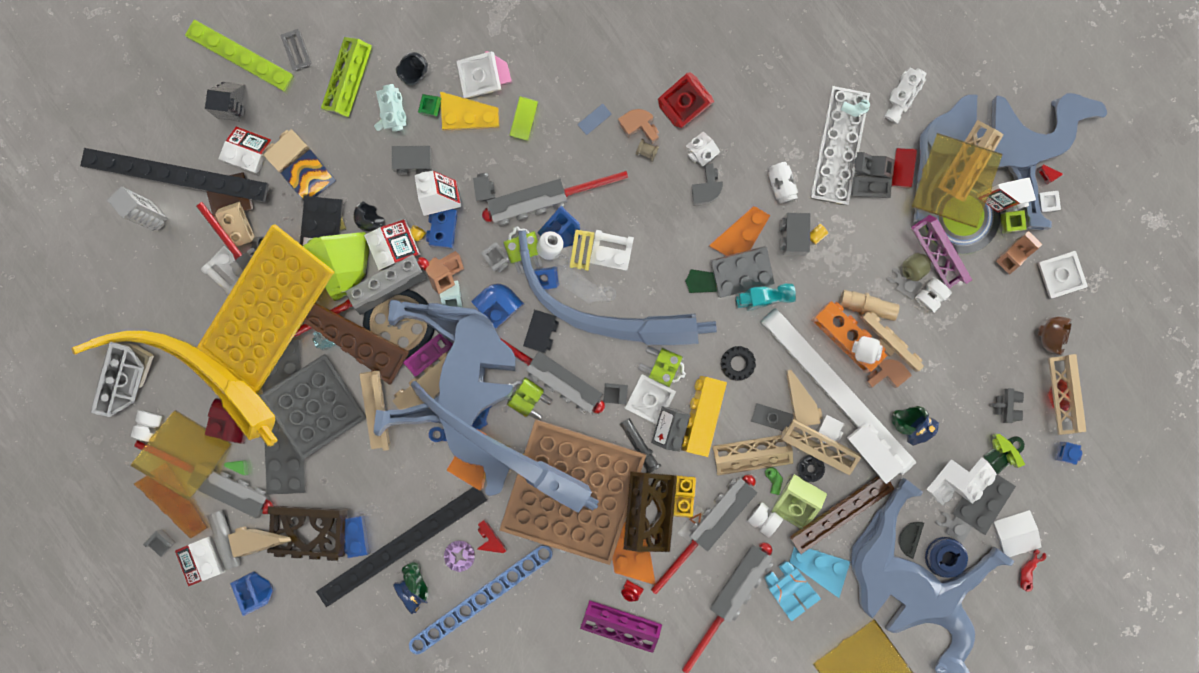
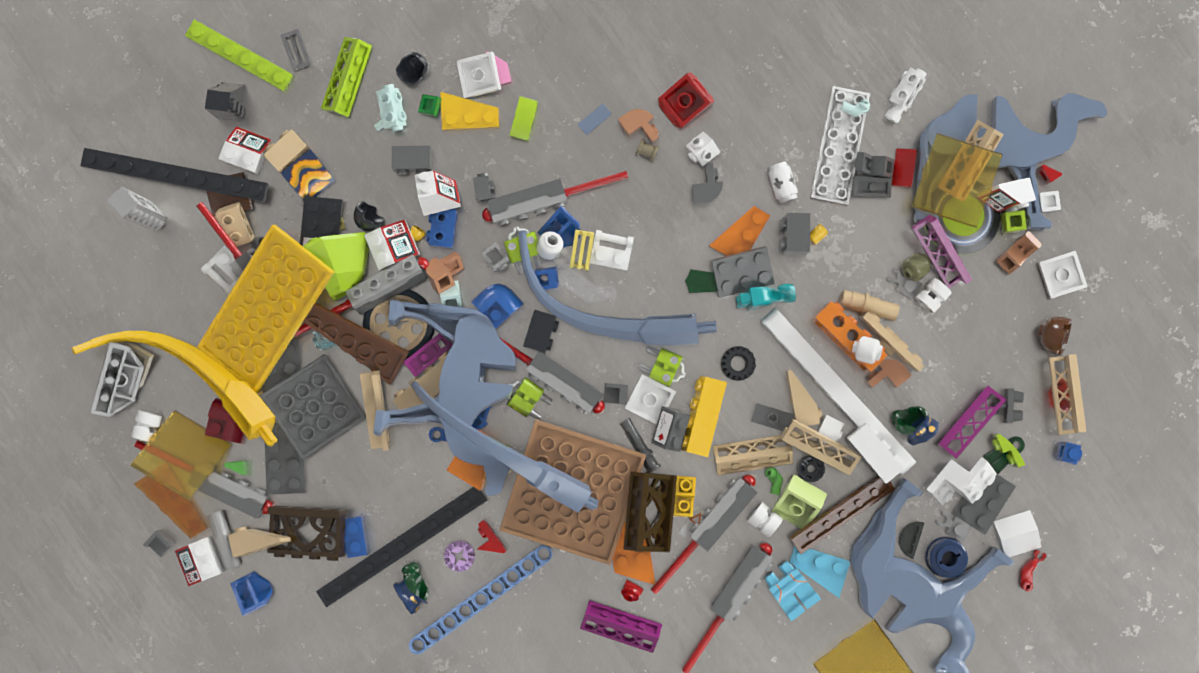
(965, 420): none -> magenta fence

